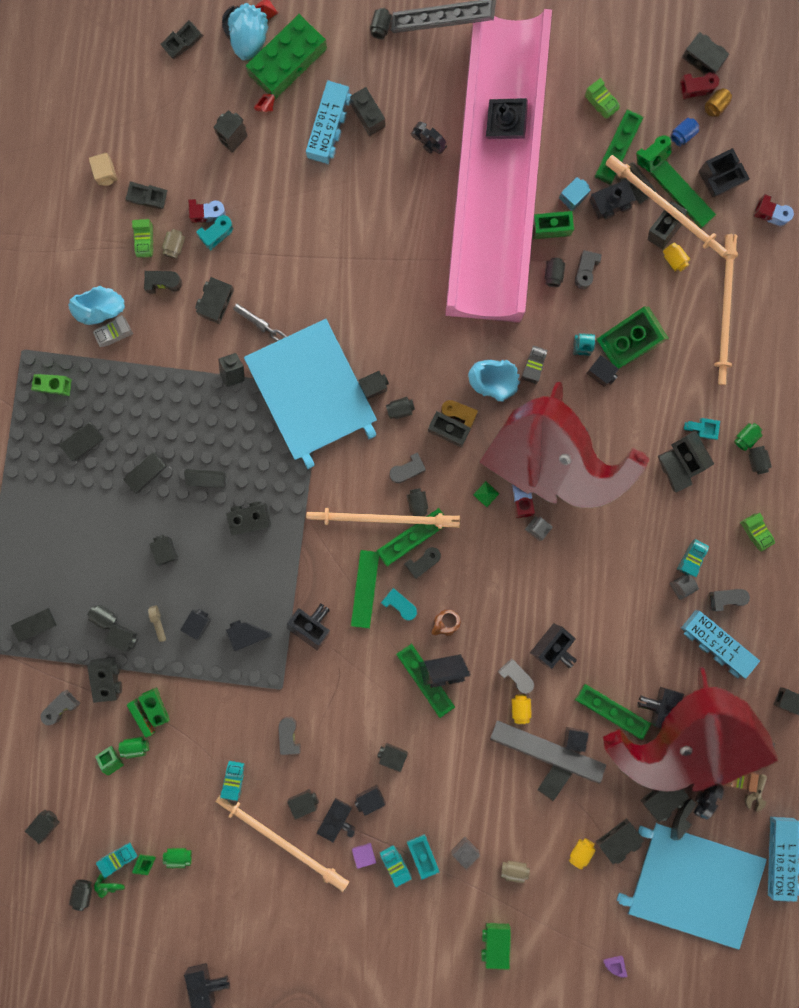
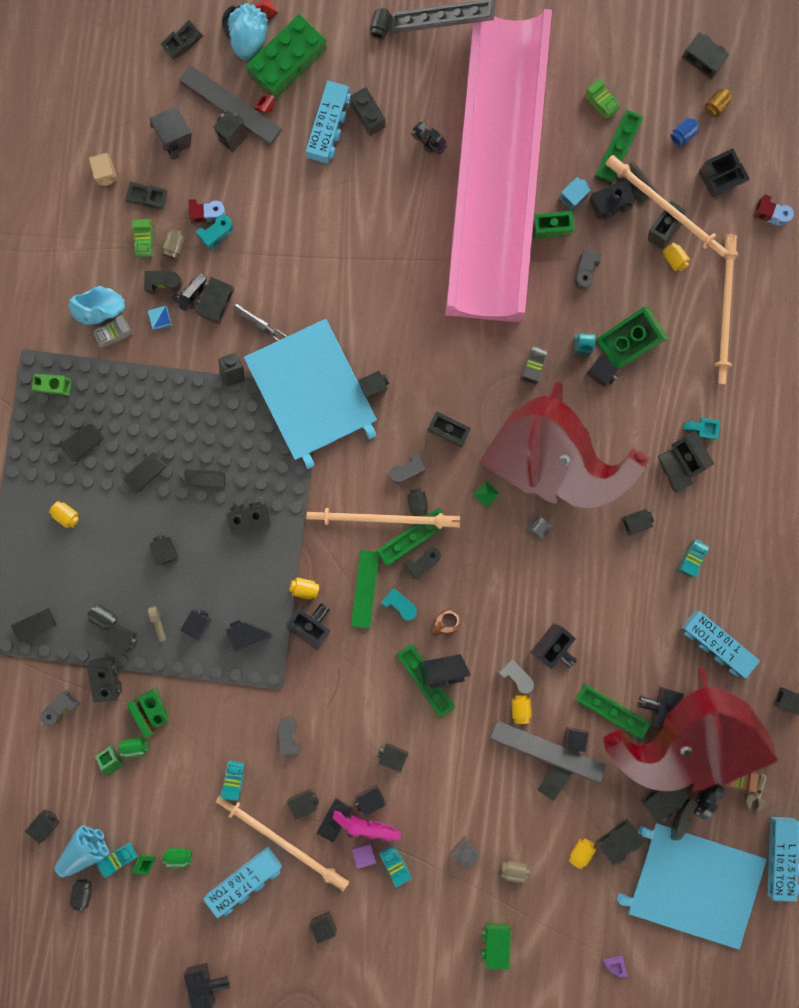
(64, 514): none -> yellow brick
(82, 851): none -> medium azure cone
(103, 889): green piece -> none
(159, 317): none -> medium azure tile
(172, 131): none -> black plate
(188, 296): none -> black plate
(227, 101): none -> dark grey tile
(242, 882): none -> medium azure brick
(304, 588): none -> yellow brick
(323, 927): none -> pearl dark grey brick
(370, 830): none -> dark pink wing
(400, 408): pearl dark grey brick -> none
(423, 856): teal plate -> none
(460, 412): pearl gold leg -> none
(494, 379): medium azure piece -> none
(507, 118): black plate -> none
(523, 503): dark red leg -> none
(554, 272): pearl dark grey brick -> none
(638, 521): none -> pearl dark grey brick
(655, 154): green leg -> none
(683, 194): green tile -> none
(684, 586): dark grey leg -> none
(698, 86): dark red leg -> none
(726, 597): dark grey leg -> none
(748, 436): green brick -> none
(758, 531): bright green leg -> none
(759, 460): pearl dark grey brick -> none

